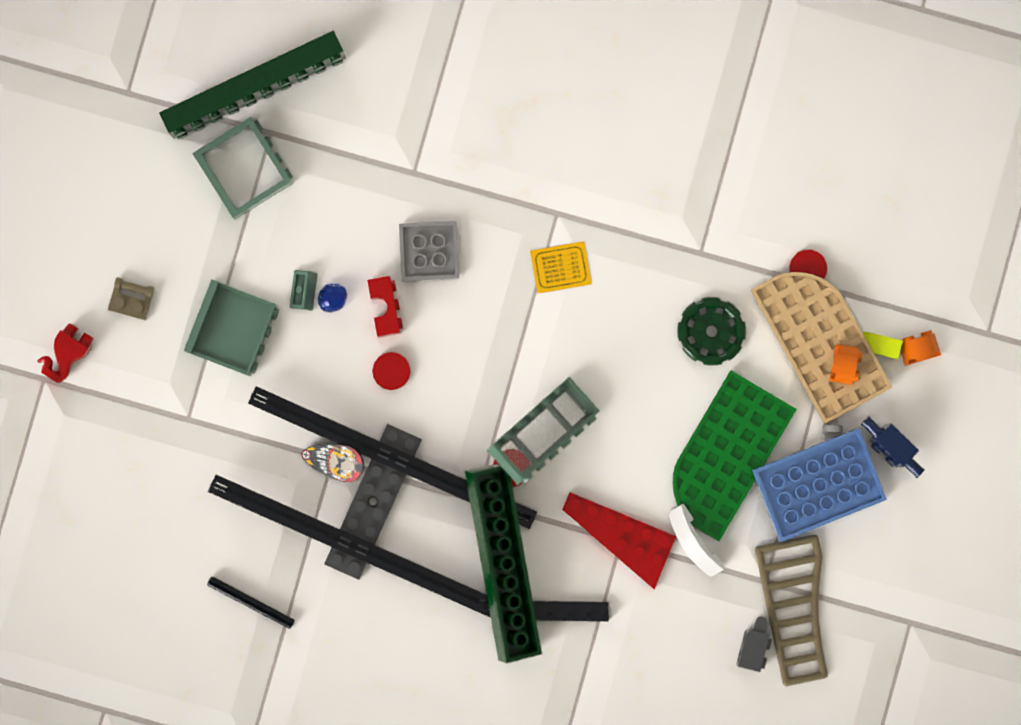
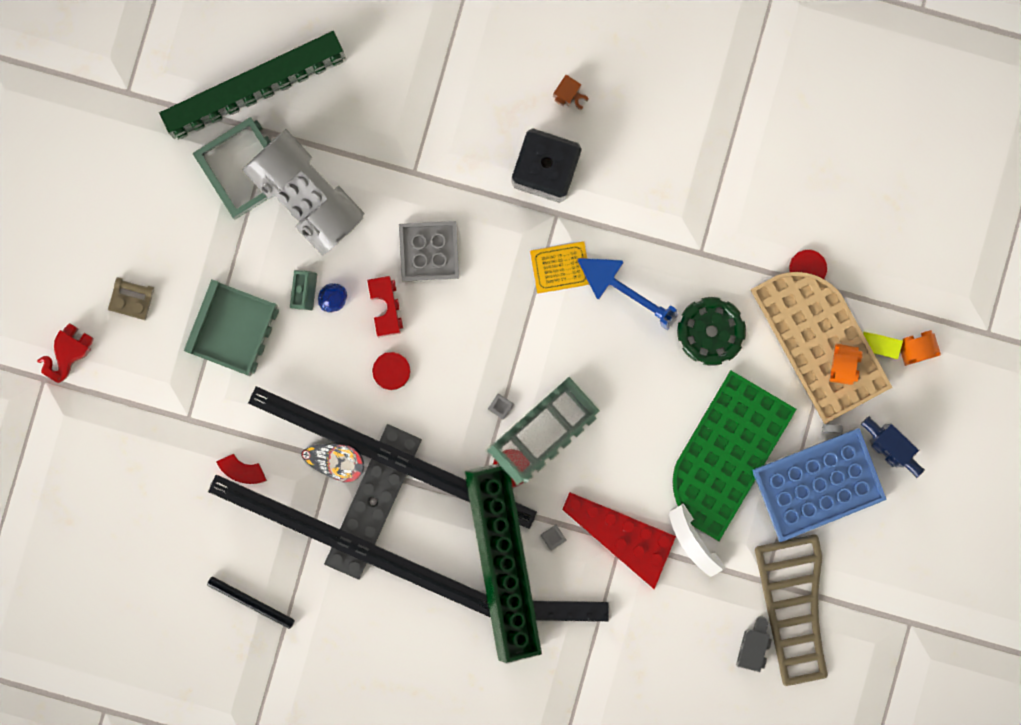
(241, 472): none -> red tile
(322, 212): none -> light grey cylinder
(500, 406): none -> light grey tile
(550, 182): none -> black plate
(553, 537): none -> light grey tile
(568, 91): none -> dark orange brick
(601, 274): none -> blue piece

